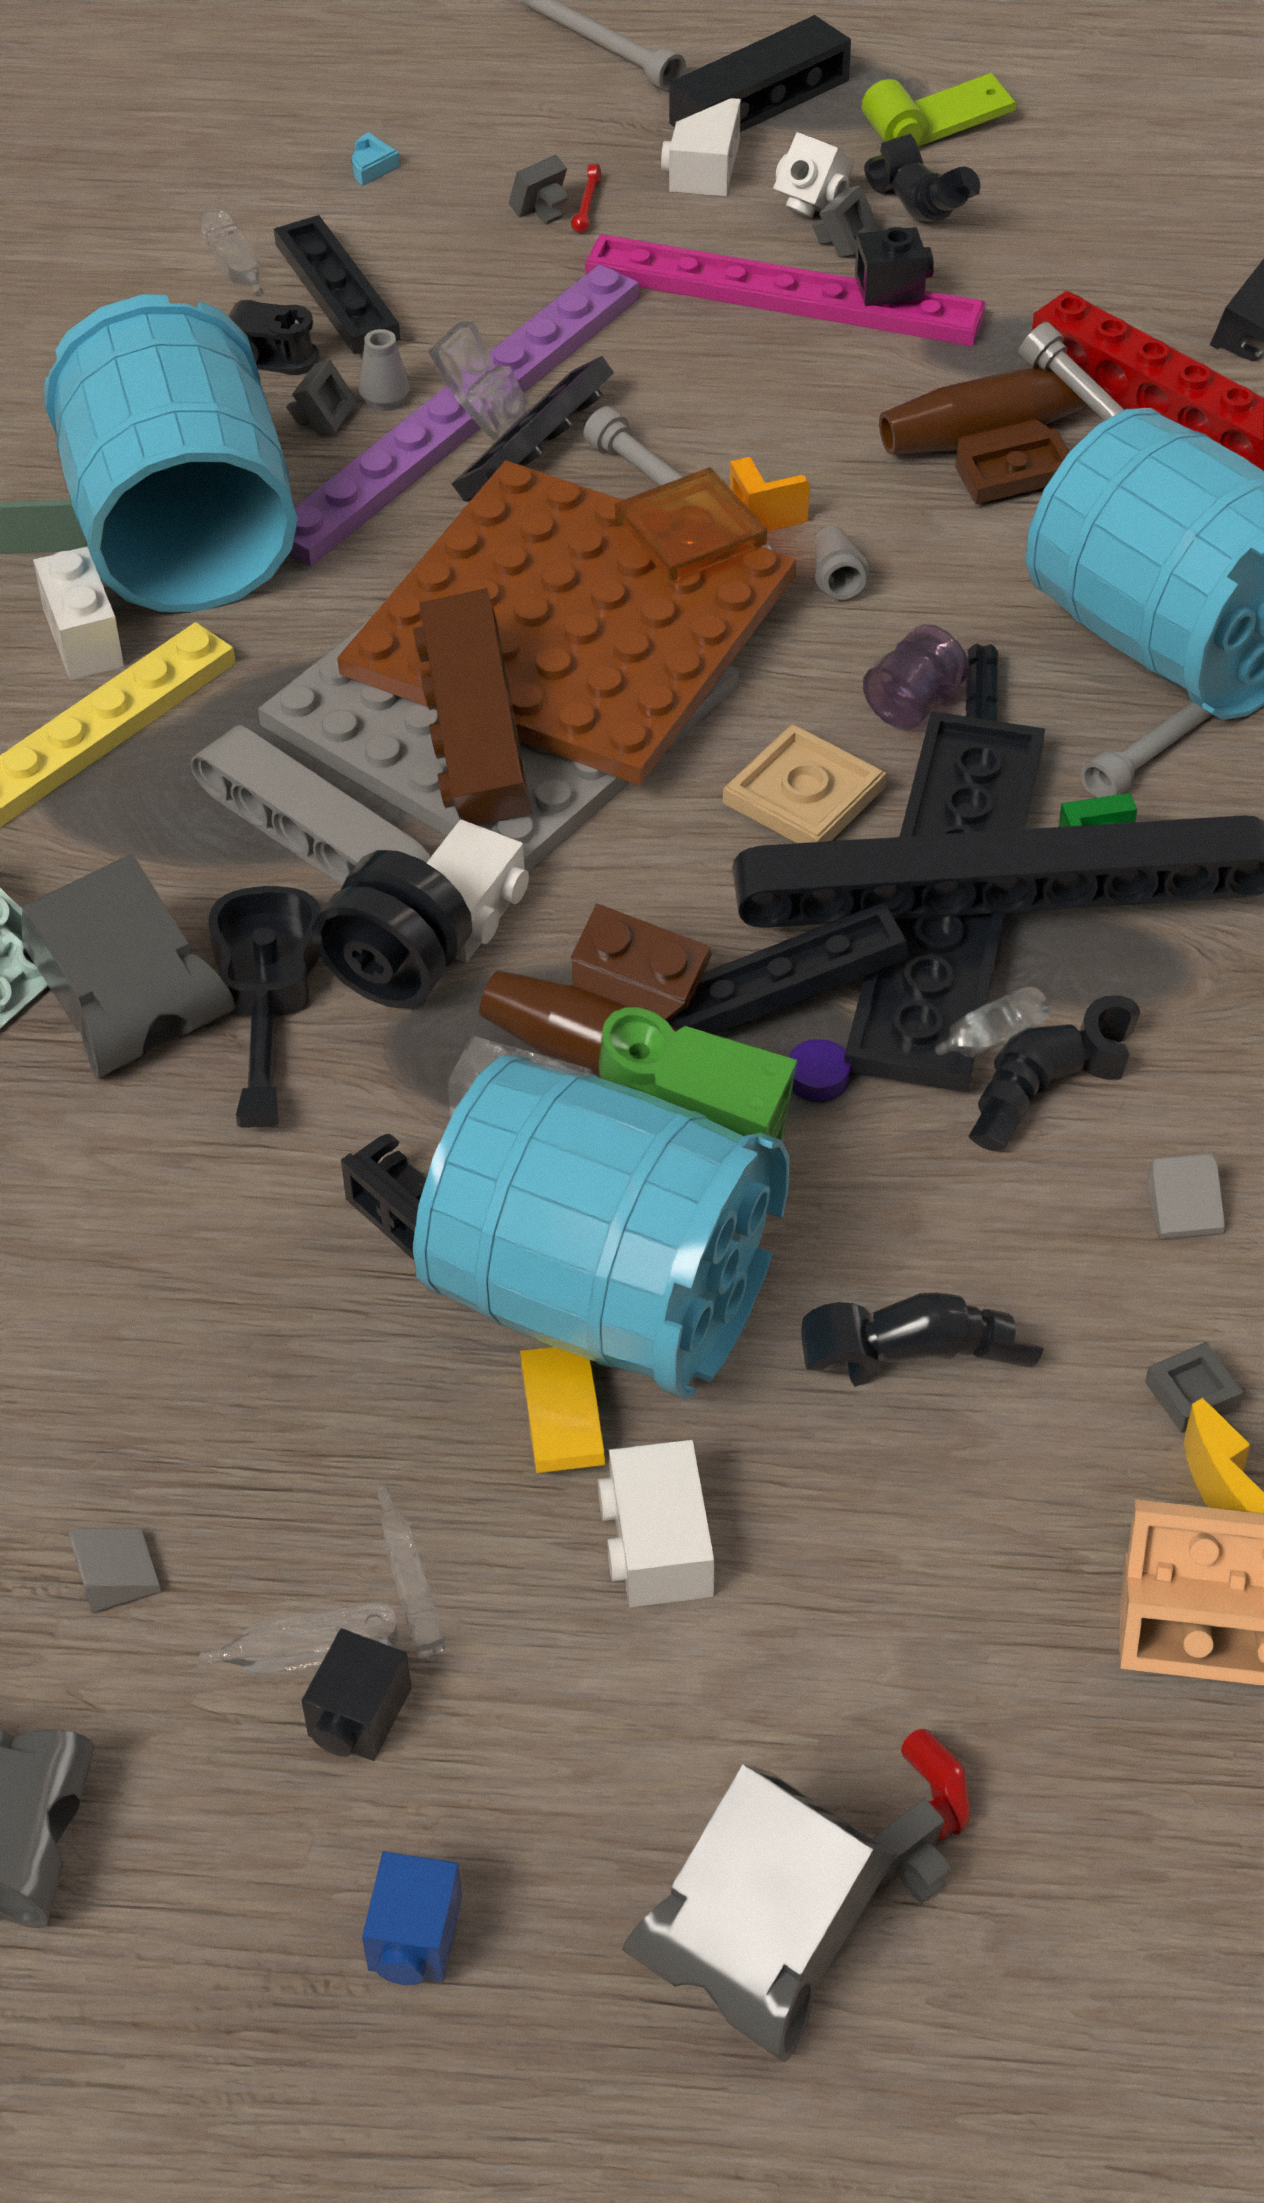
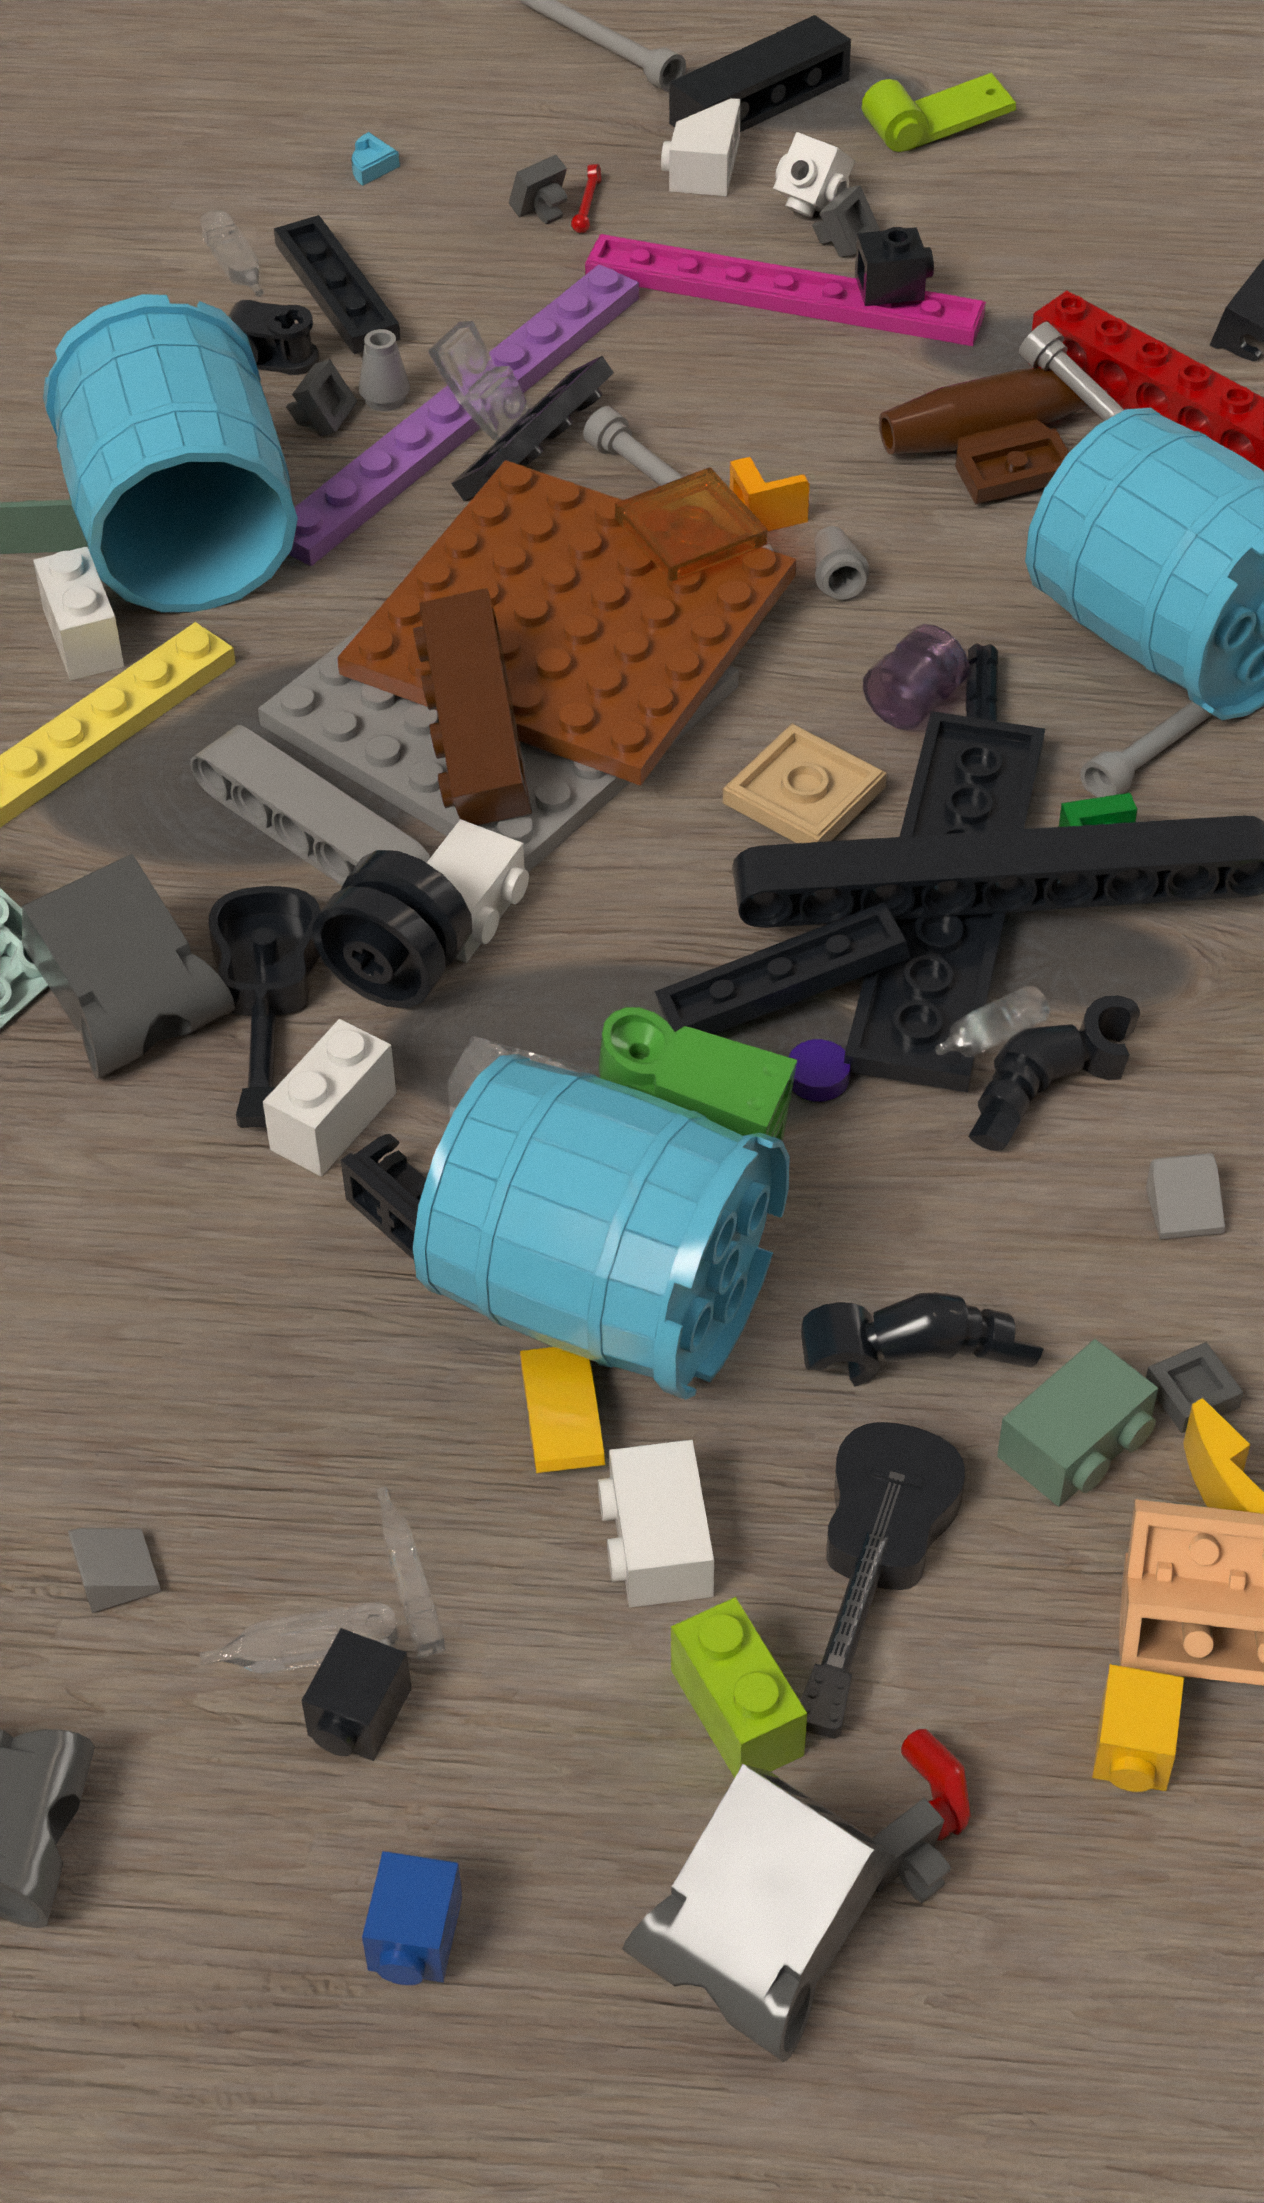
(330, 1097): none -> white brick
(613, 967): reddish brown plate -> none
(737, 1689): none -> lime brick
(892, 1501): none -> black piece
(921, 191): black piece -> none
(1078, 1423): none -> sand green brick
(1138, 1729): none -> yellow brick

